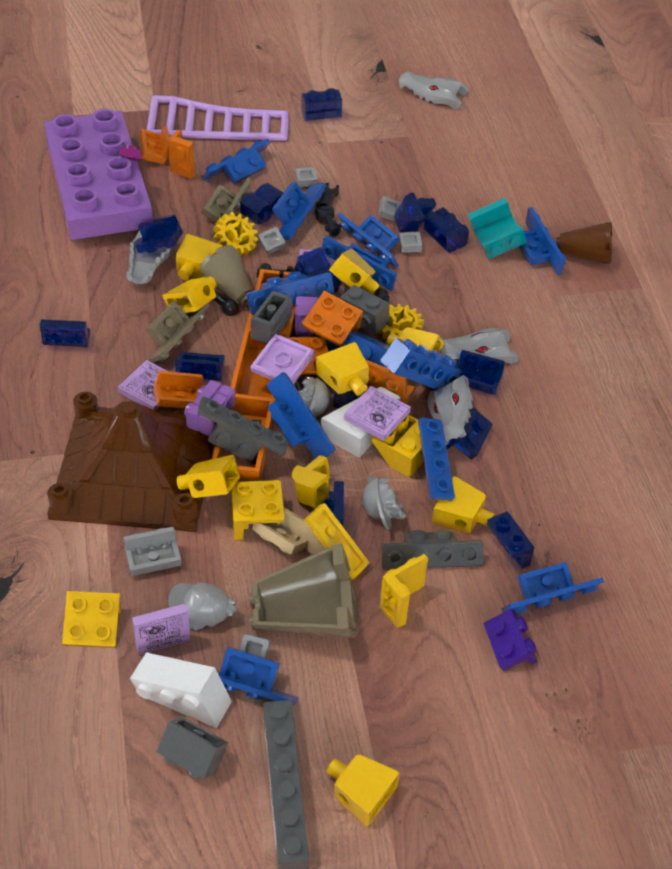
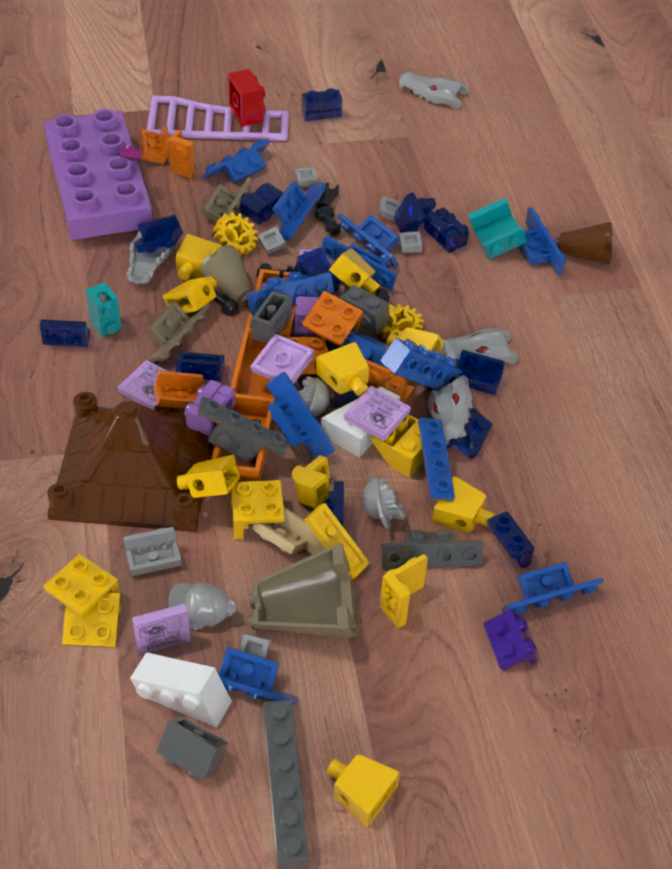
(81, 584): none -> yellow bracket
(106, 315): none -> teal brick
(246, 97): none -> red brick

